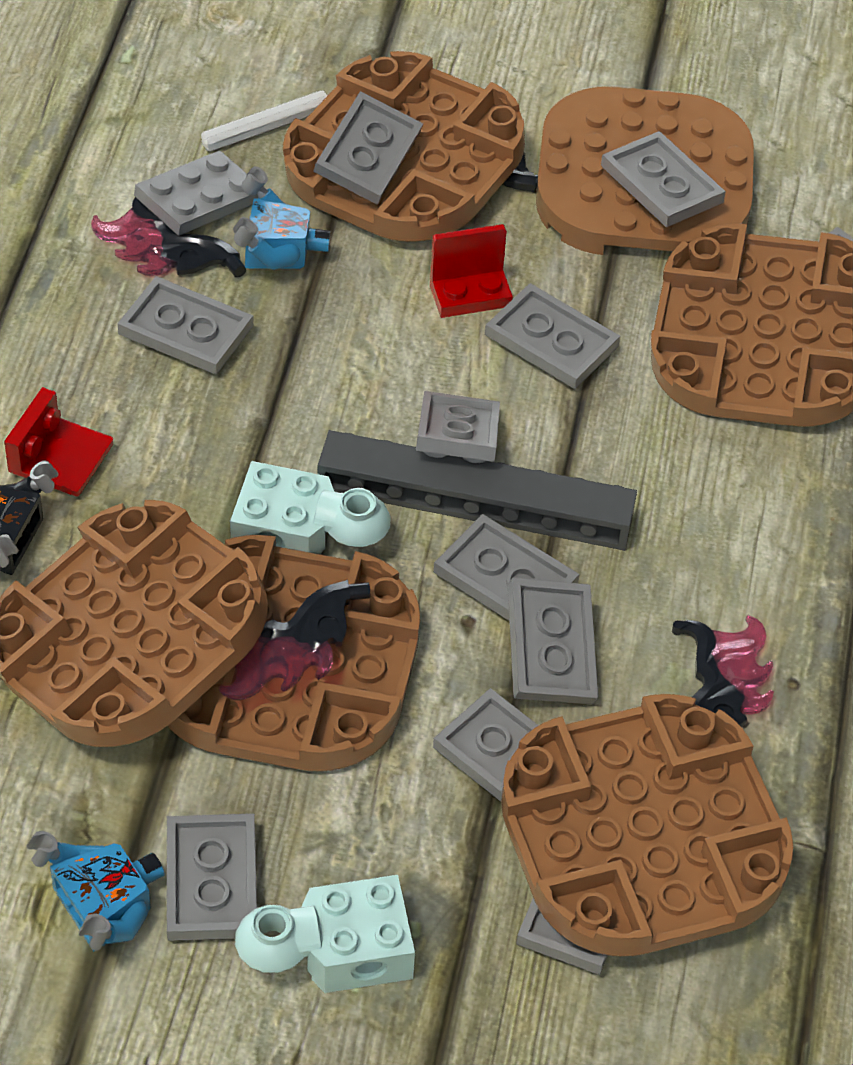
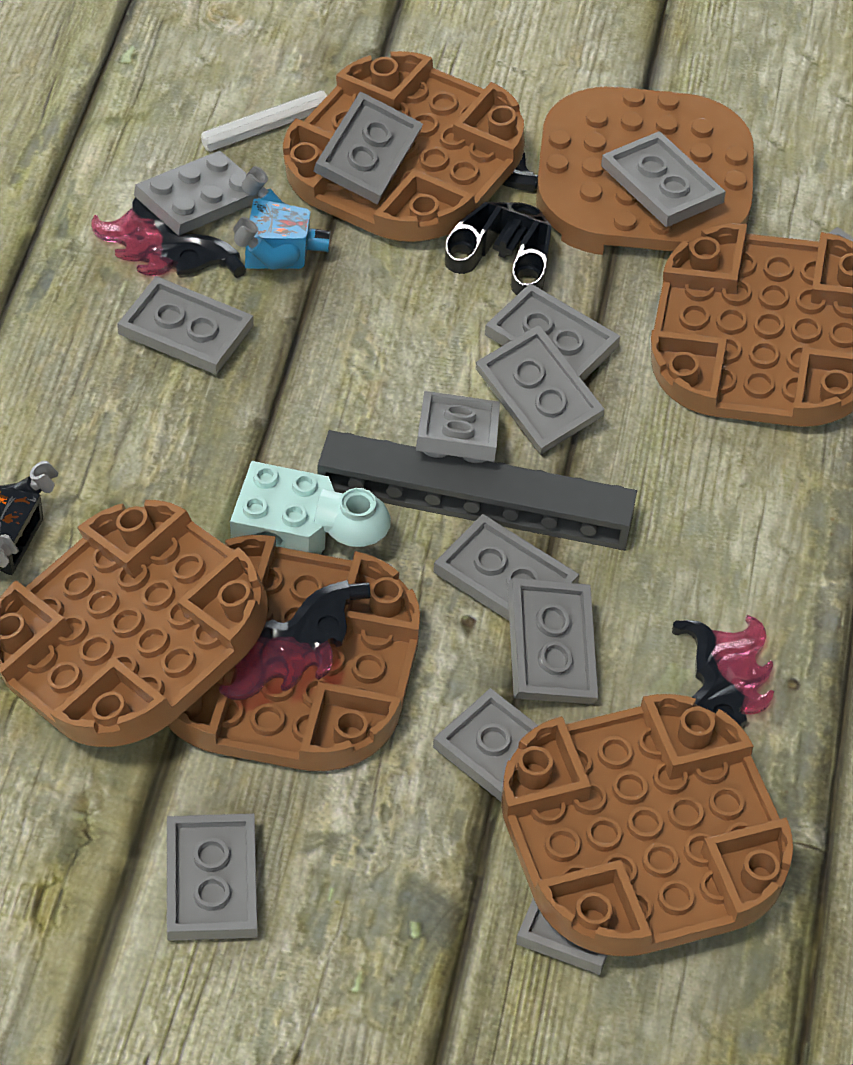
(64, 444): red bracket -> none
(99, 886): dark azure torso -> none
(348, 930): light aqua brick -> none
(469, 271): red bracket -> none
(513, 224): none -> black connector
(539, 389): none -> light grey plate

